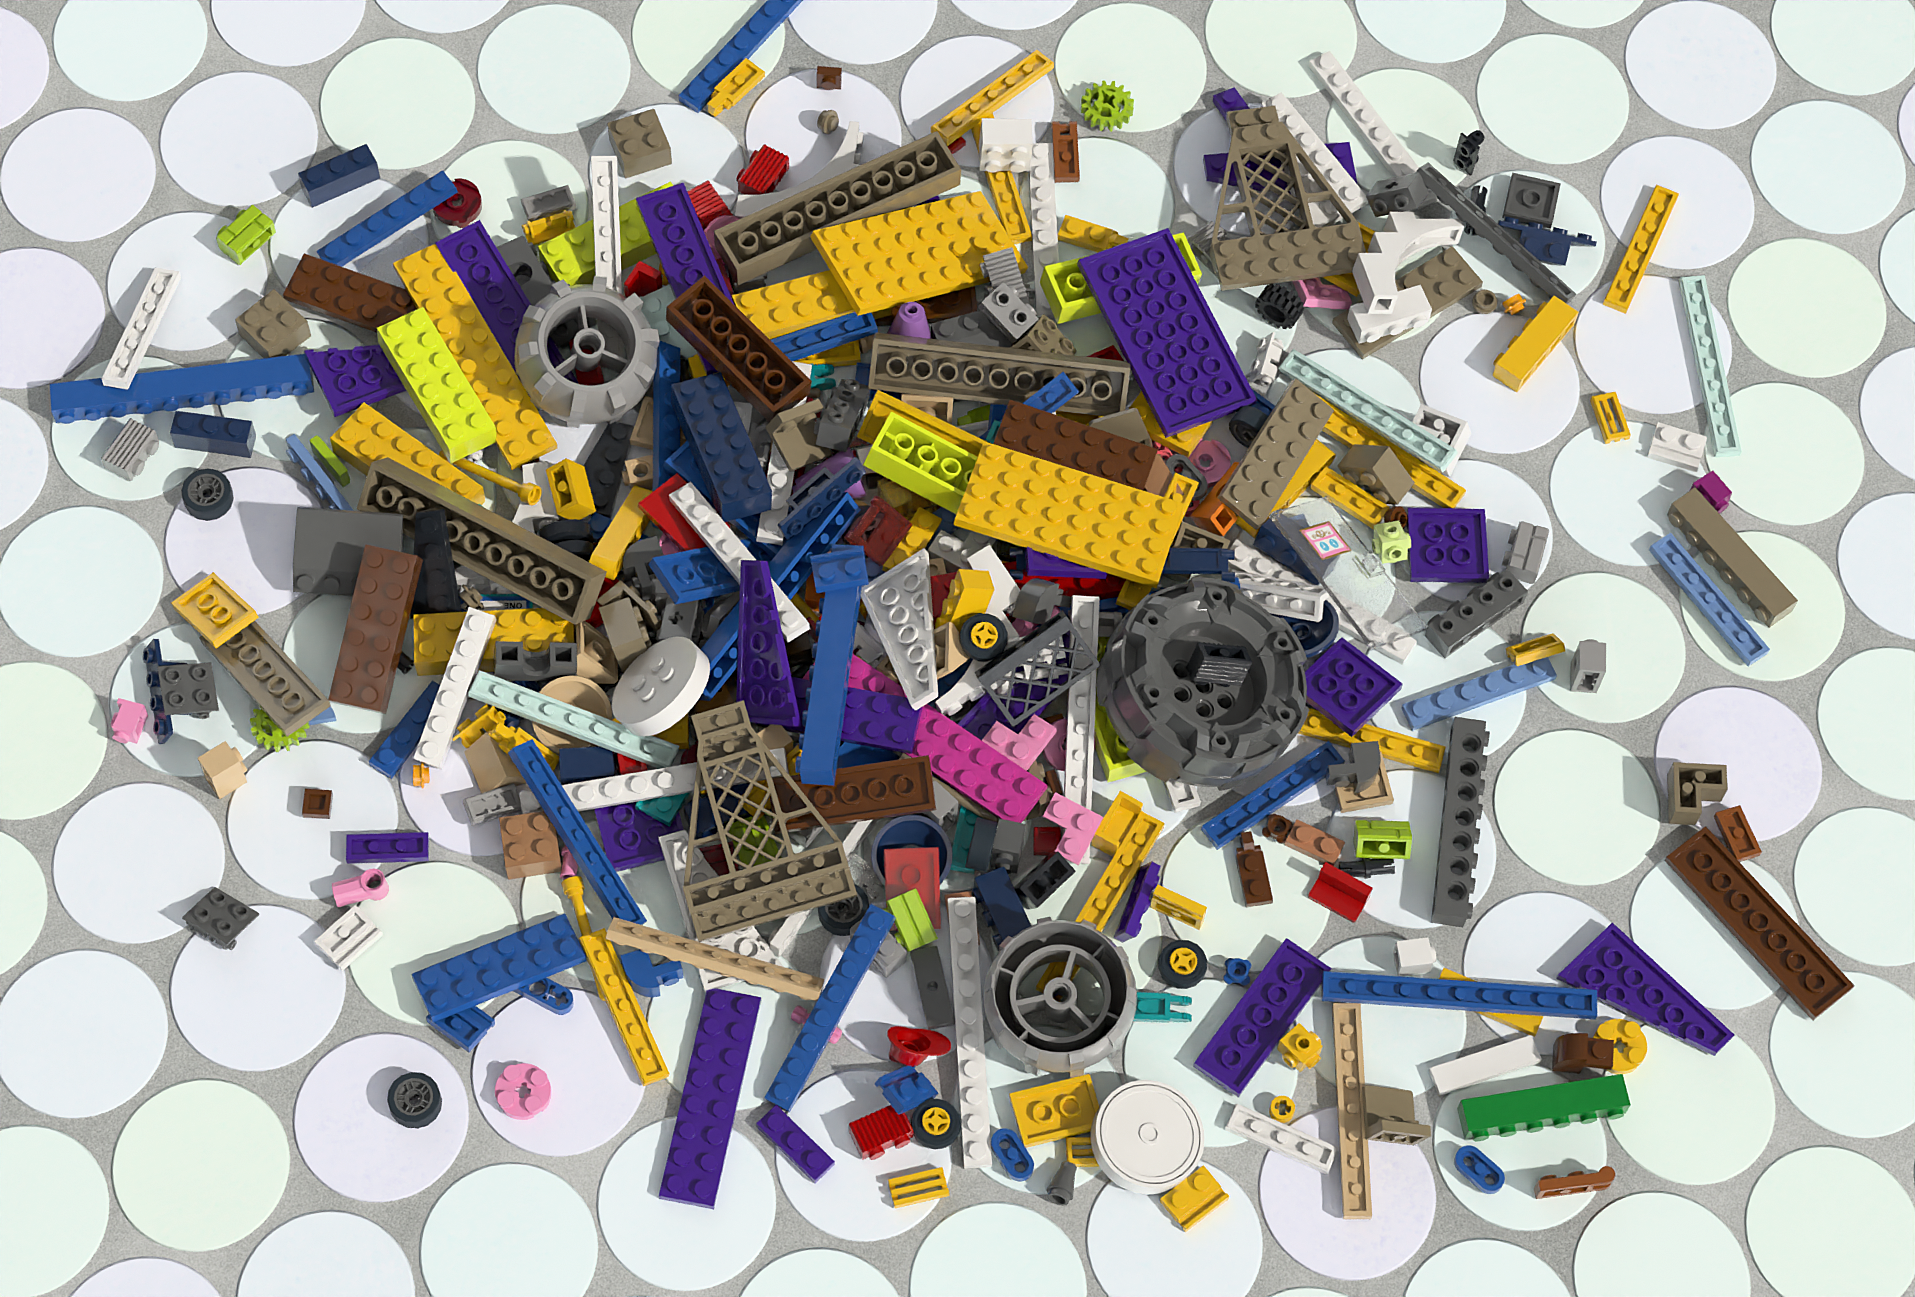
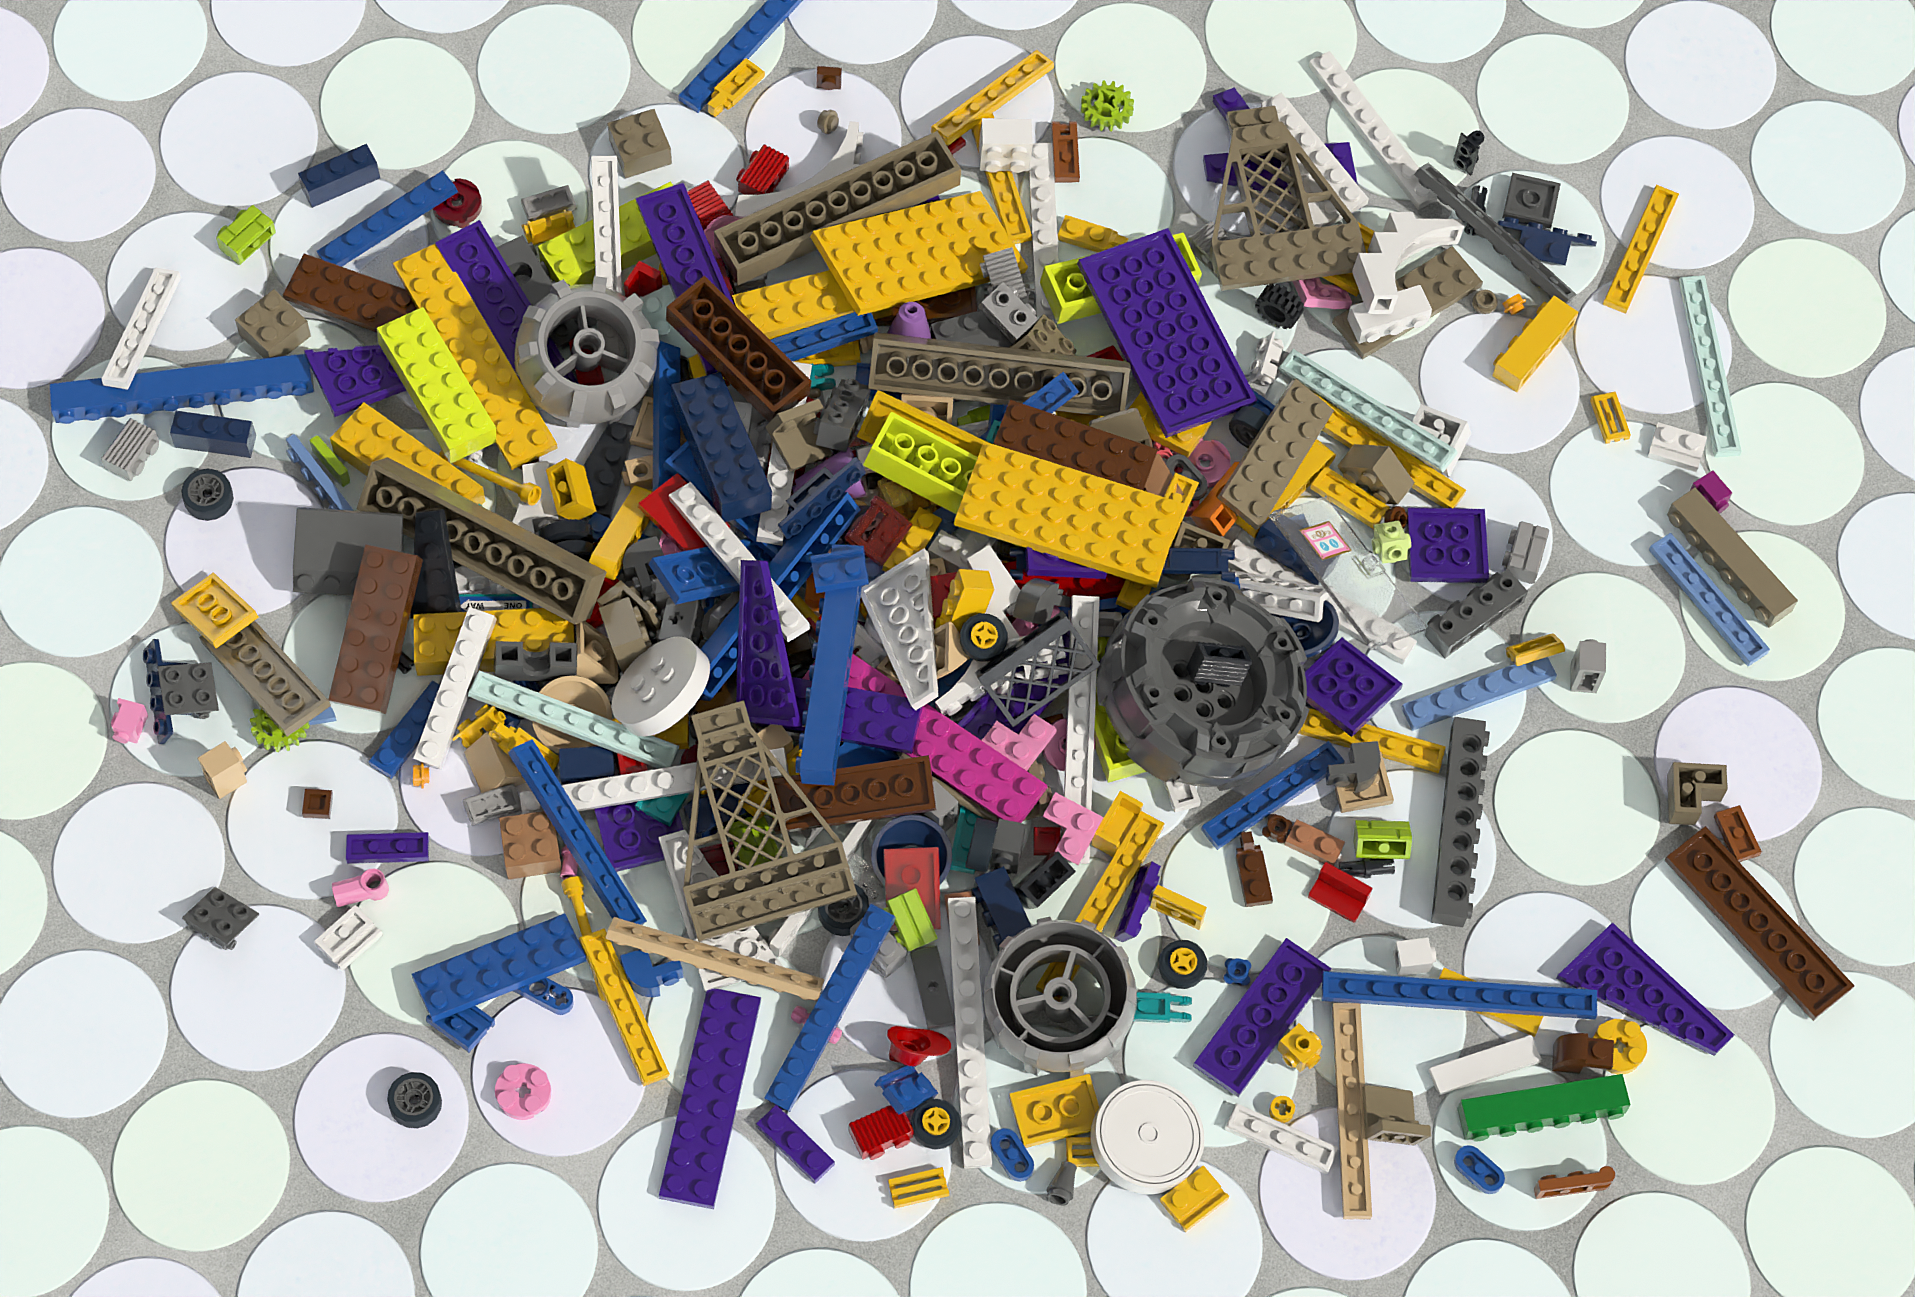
(471, 597): dark tan plate -> none
(1052, 780): reddish brown tile -> none
(1397, 194): dark grey brick -> none

